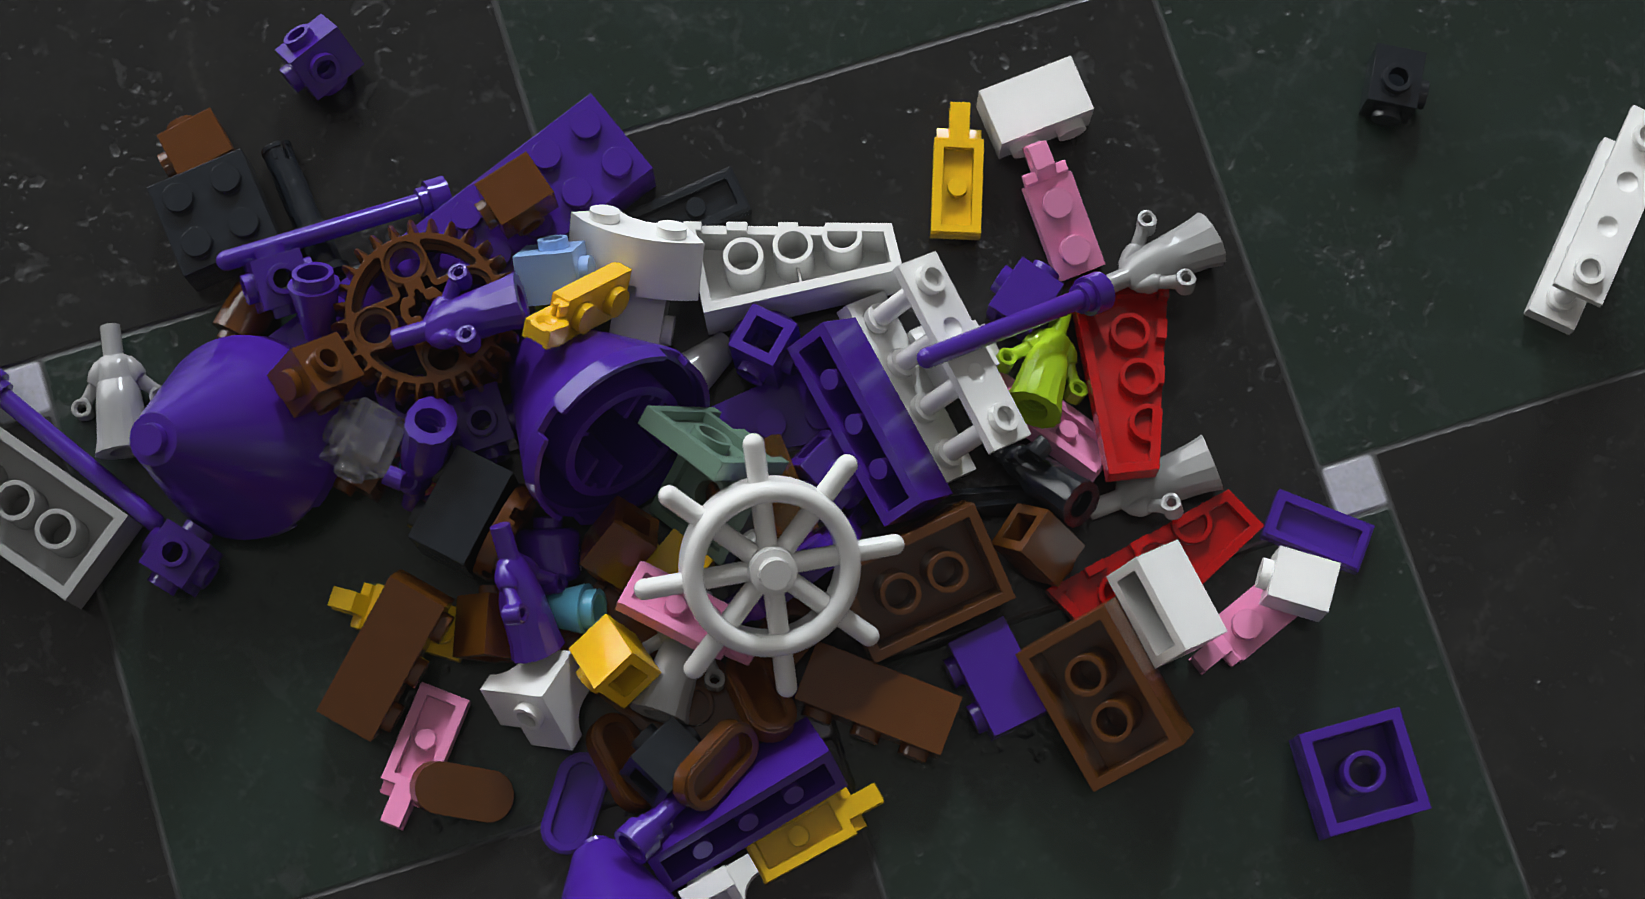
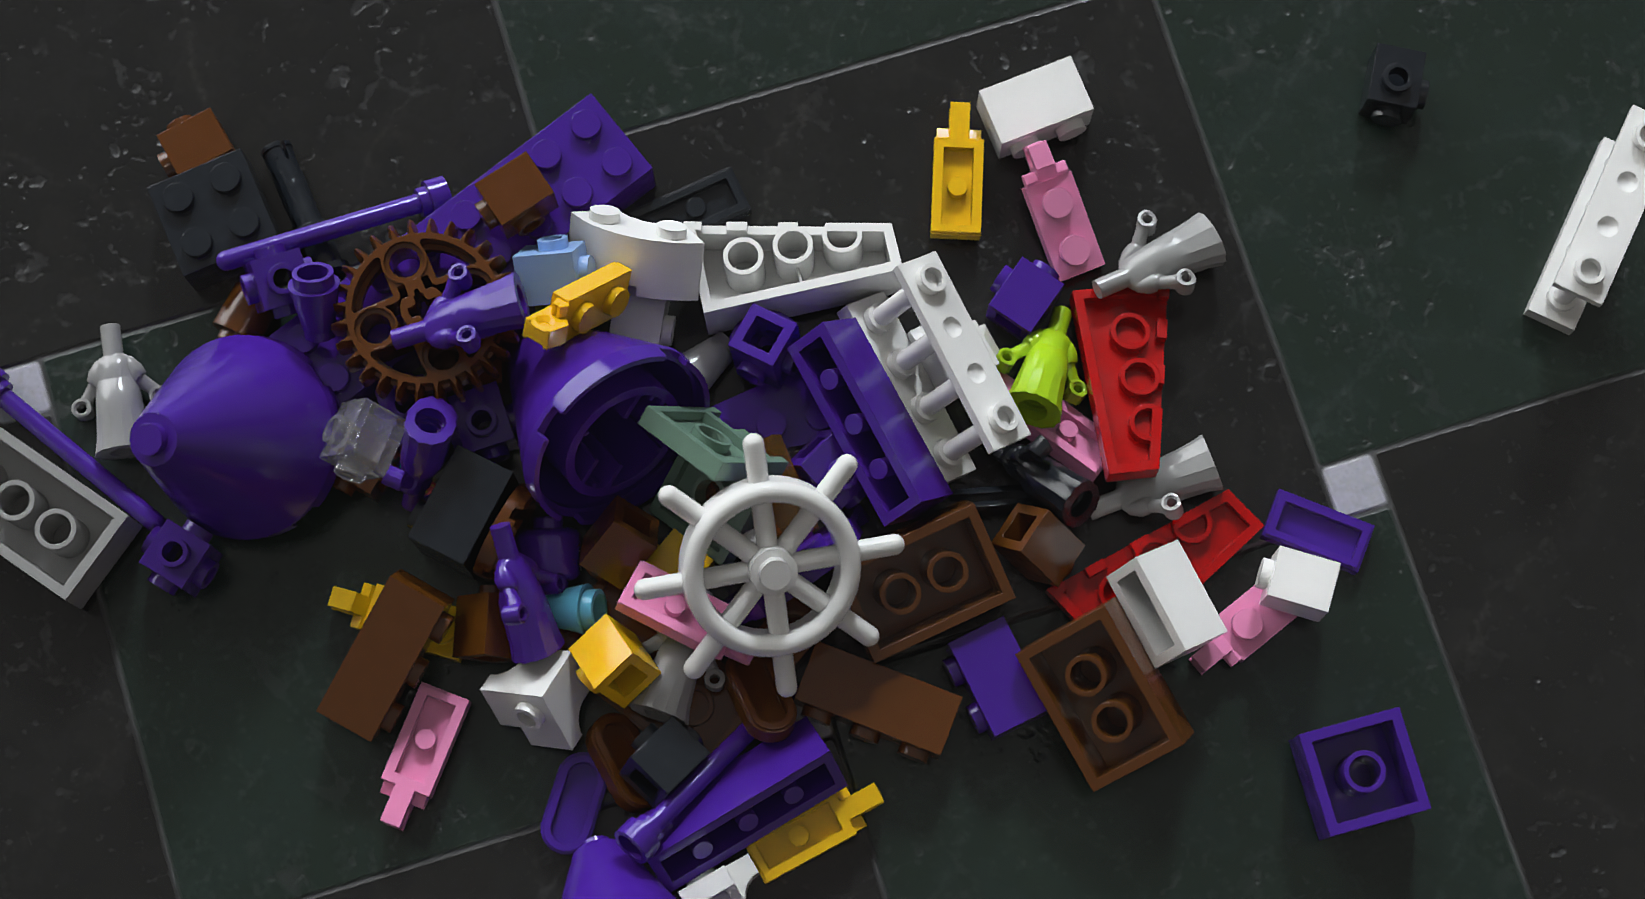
(308, 383): reddish brown brick -> none
(317, 58): dark purple brick -> none
(461, 791): reddish brown tile -> none
(715, 765): reddish brown tile -> none
(1087, 296): dark purple piece -> none

